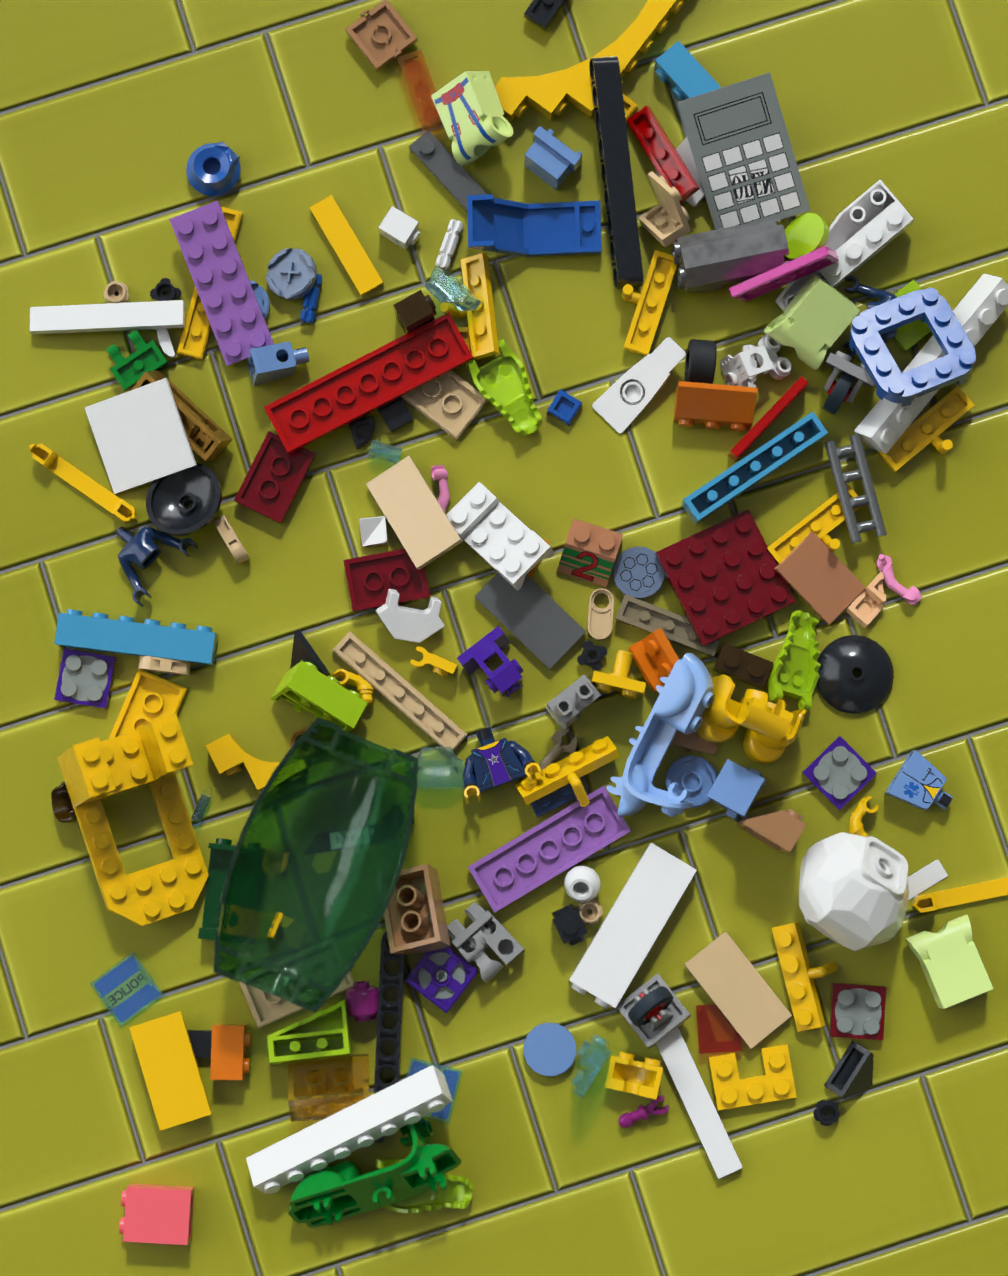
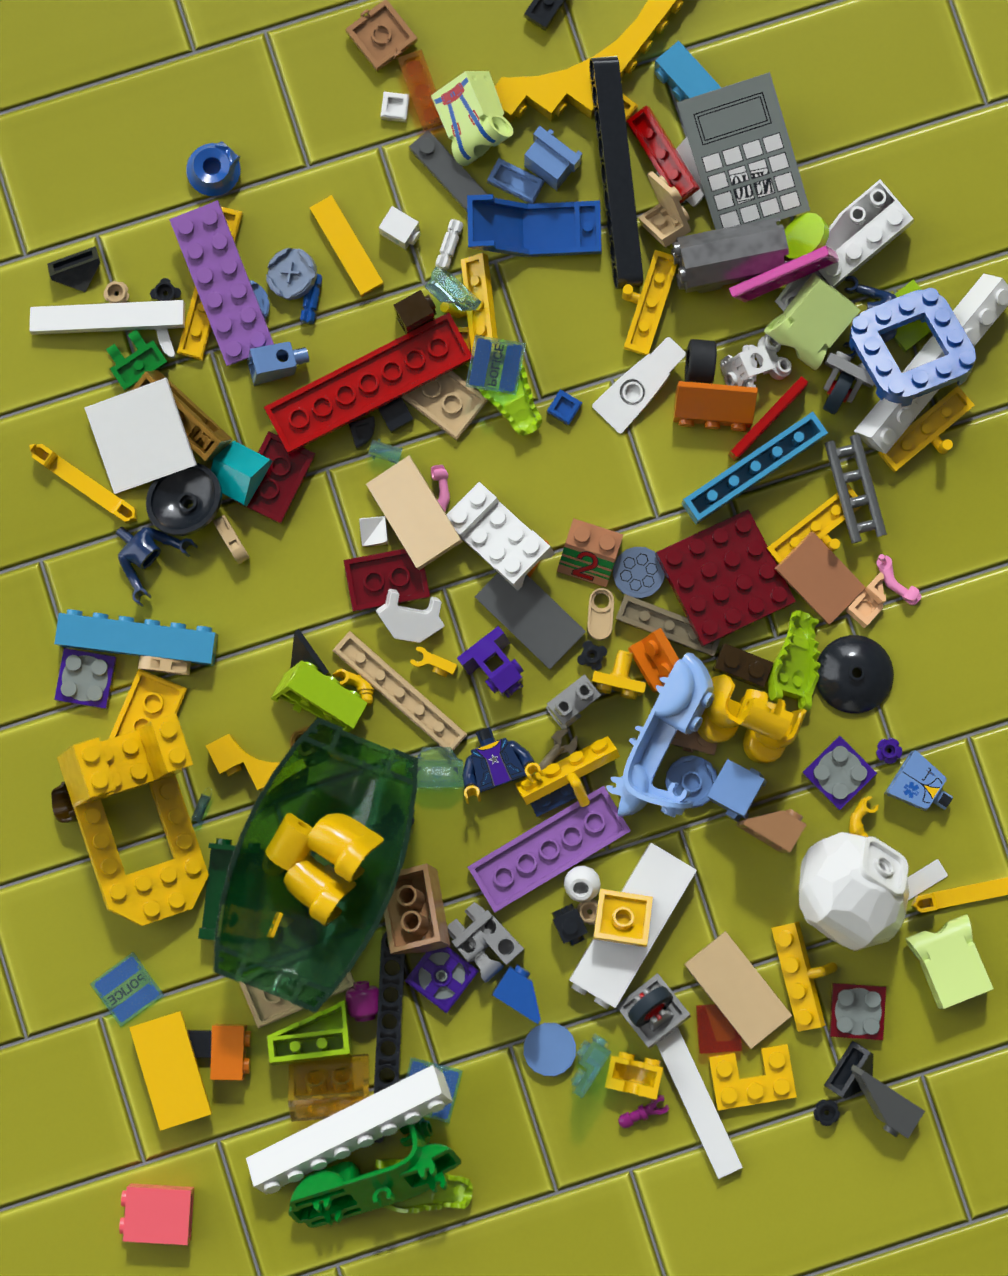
(75, 269): none -> black slope
(240, 471): none -> teal slope
(336, 839): none -> yellow piece
(395, 106): none -> white tile
(495, 364): none -> clear light blue piece
(515, 181): none -> medium blue tile
(518, 992): none -> blue slope
(623, 918): none -> yellow slope
(882, 753): none -> dark purple plate
(888, 1106): none -> dark grey slope

